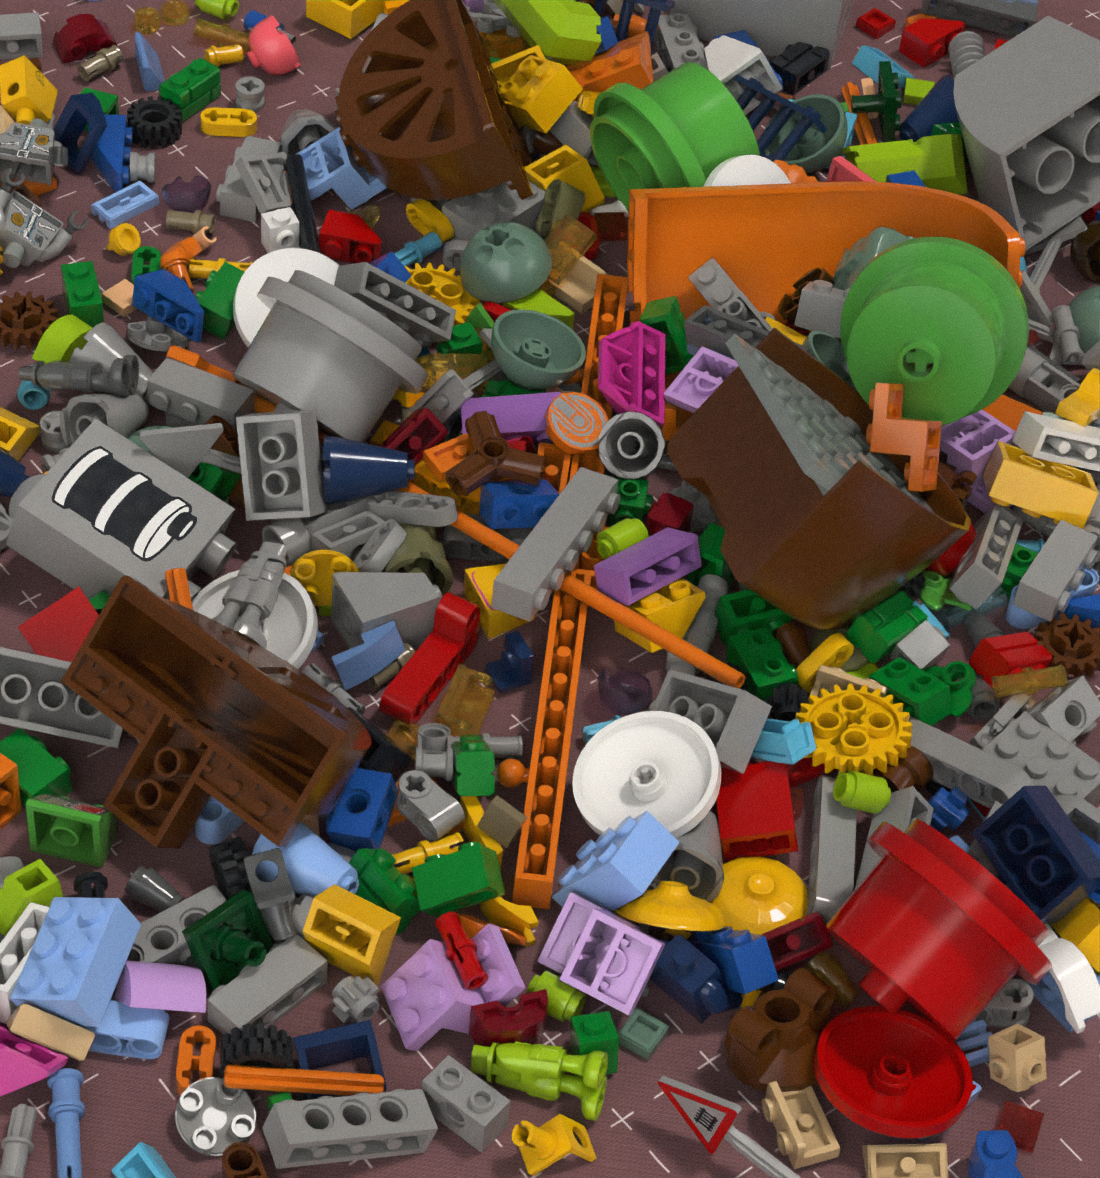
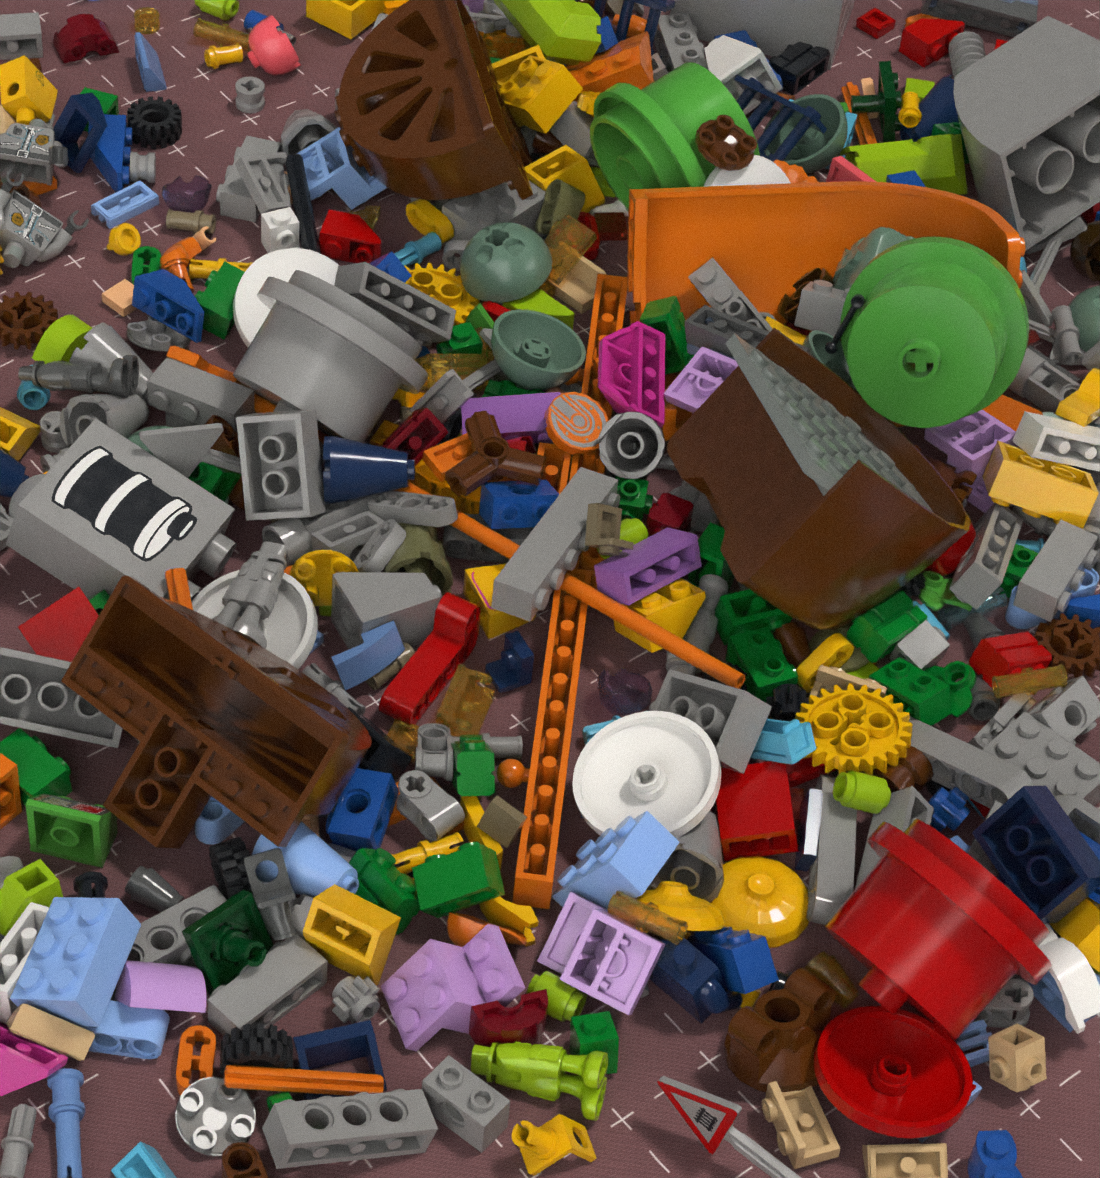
(82, 292): green brick -> none
(104, 61): dark tan pin -> none
(175, 13): clear yellow tile -> none
(192, 87): green brick -> none
(228, 122): yellow beam -> none
(461, 950): red pin -> none
(604, 528): none -> dark tan bracket
(642, 1033): sand green tile -> none
(647, 917): none -> clear yellow pin
(725, 144): none -> reddish brown dish
(798, 940): dark red brick -> none
(809, 829): none -> tile
(857, 303): none -> black hinge
(868, 61): medium azure slope -> none
(904, 436): orange bracket -> none
(910, 114): none -> yellow pin
(1021, 1124): clear red tile -> none

